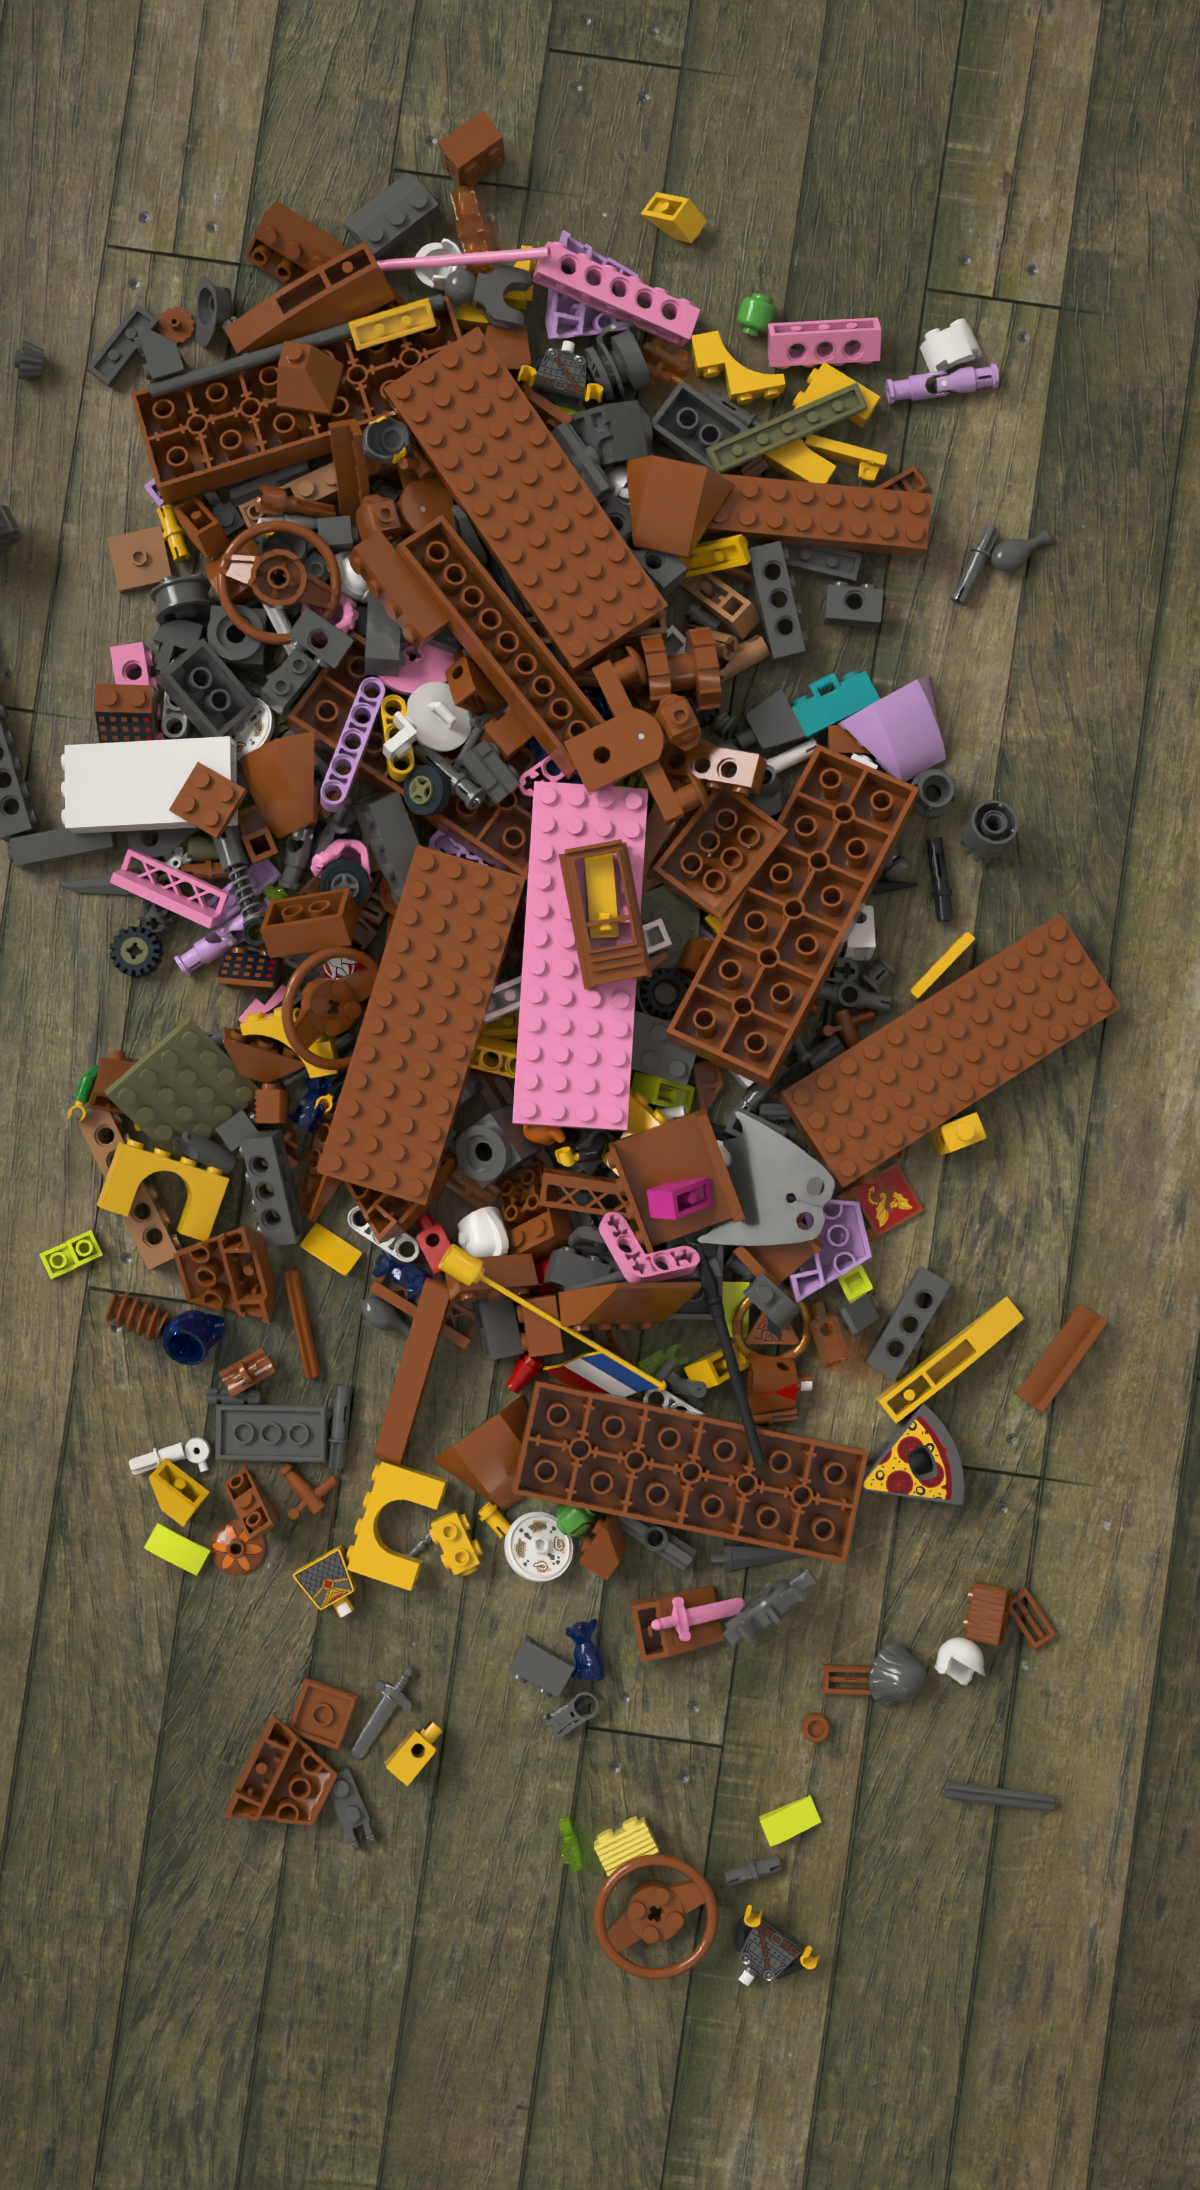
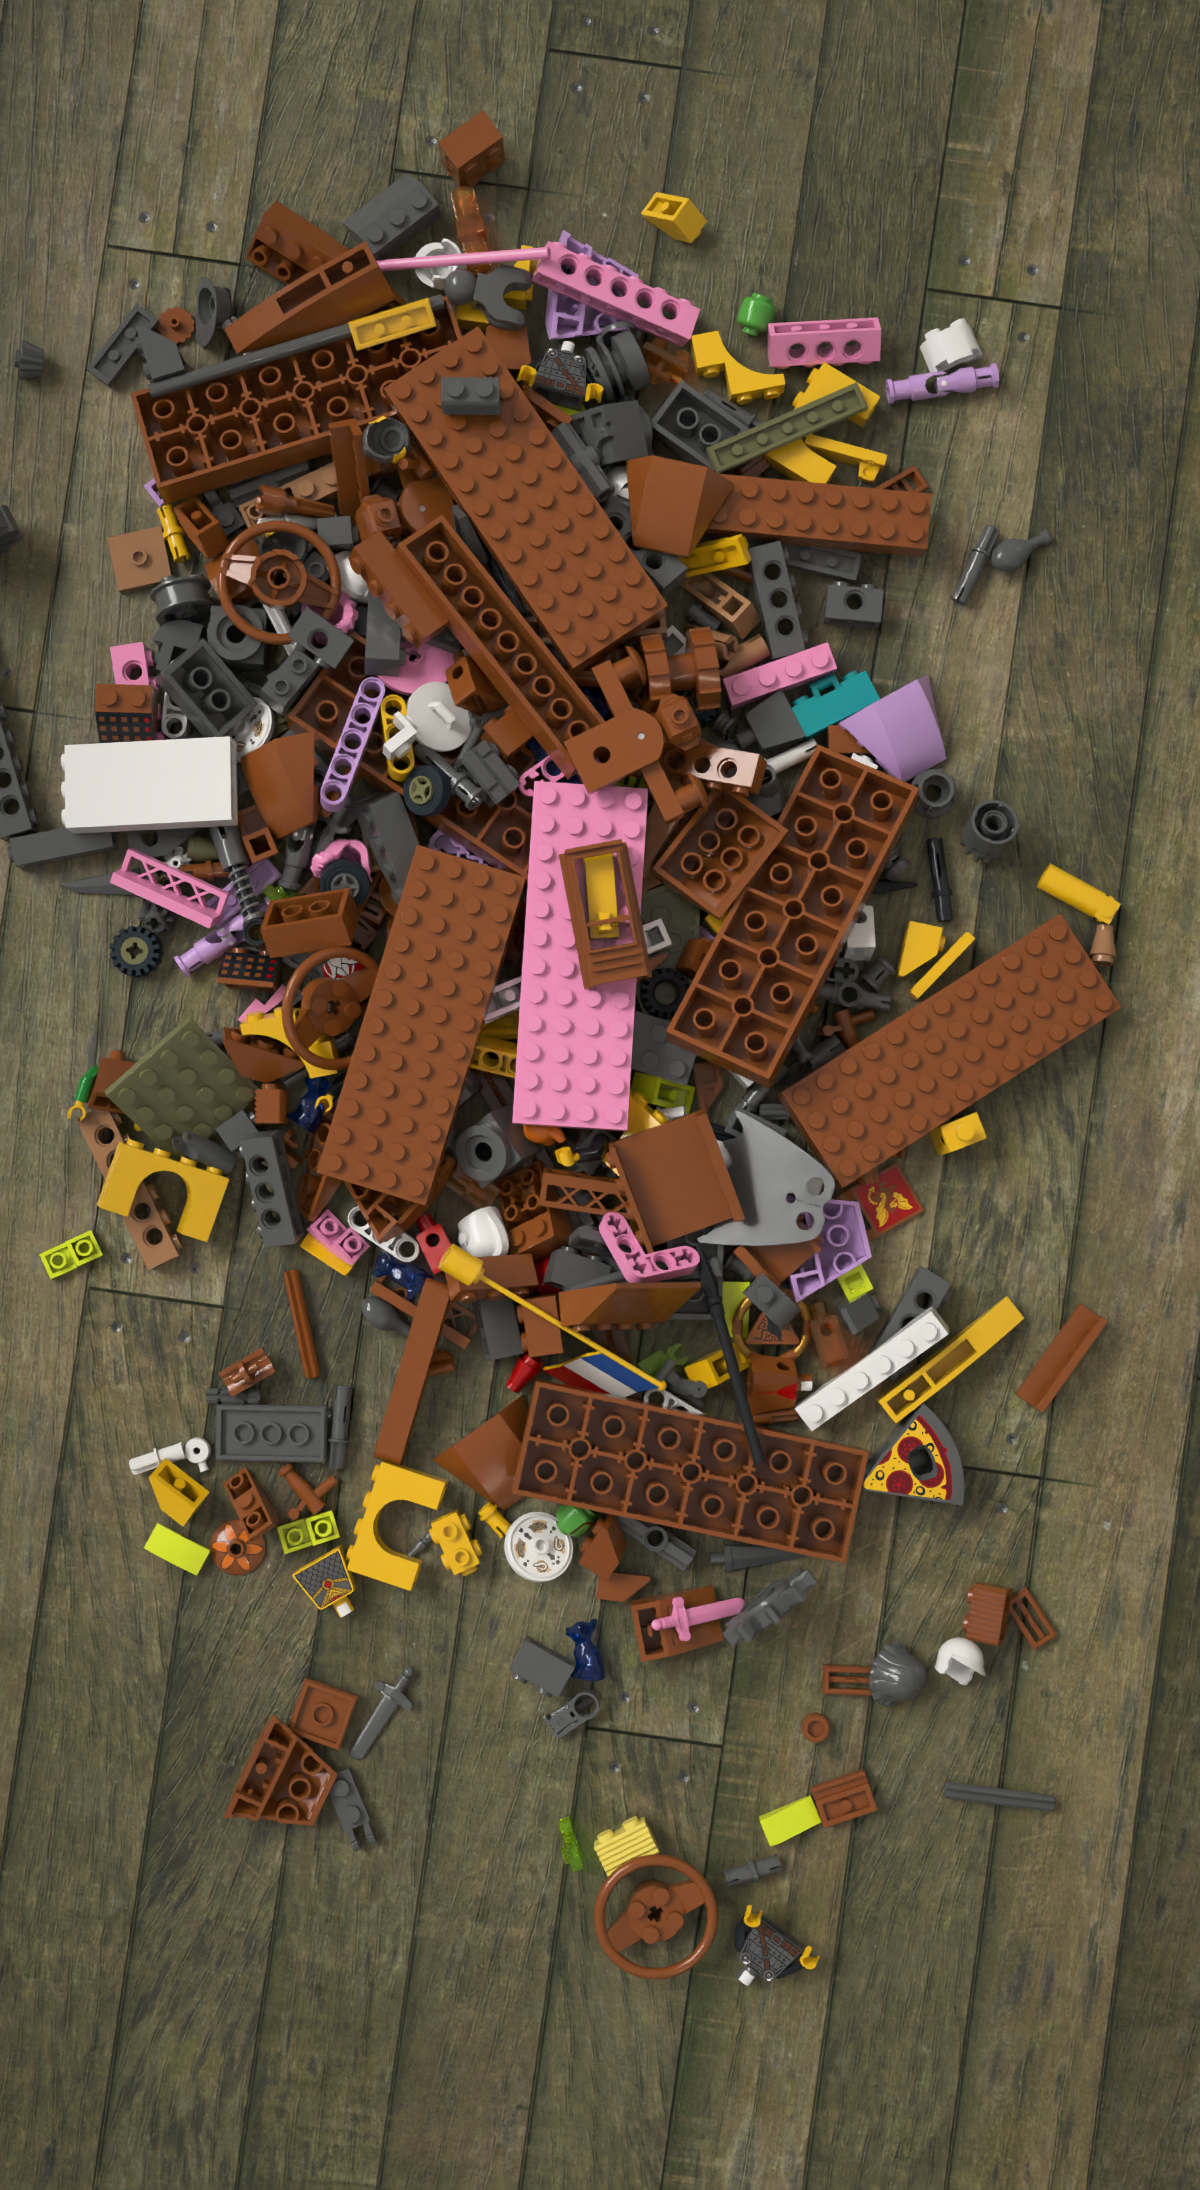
(138, 1316): dark orange piece -> none
(192, 1335): clear blue helmet -> none
(208, 800): dark orange plate -> none
(229, 1273): dark orange wedge -> none
(307, 379): dark orange slope -> none
(307, 1531): none -> neon yellow slope
(338, 1239): none -> bright pink slope
(406, 1764): yellow torso -> none
(442, 1363): none -> dark orange plate
(470, 396): none -> dark grey brick
(620, 1586): none -> dark orange tile
(679, 1198): dark pink slope -> none
(780, 674): none -> bright pink brick
(843, 1798): none -> dark orange plate
(873, 1369): none -> white arch
(919, 945): none -> yellow slope
(1078, 894): none -> yellow piece
(1103, 947): none -> medium nougat cone

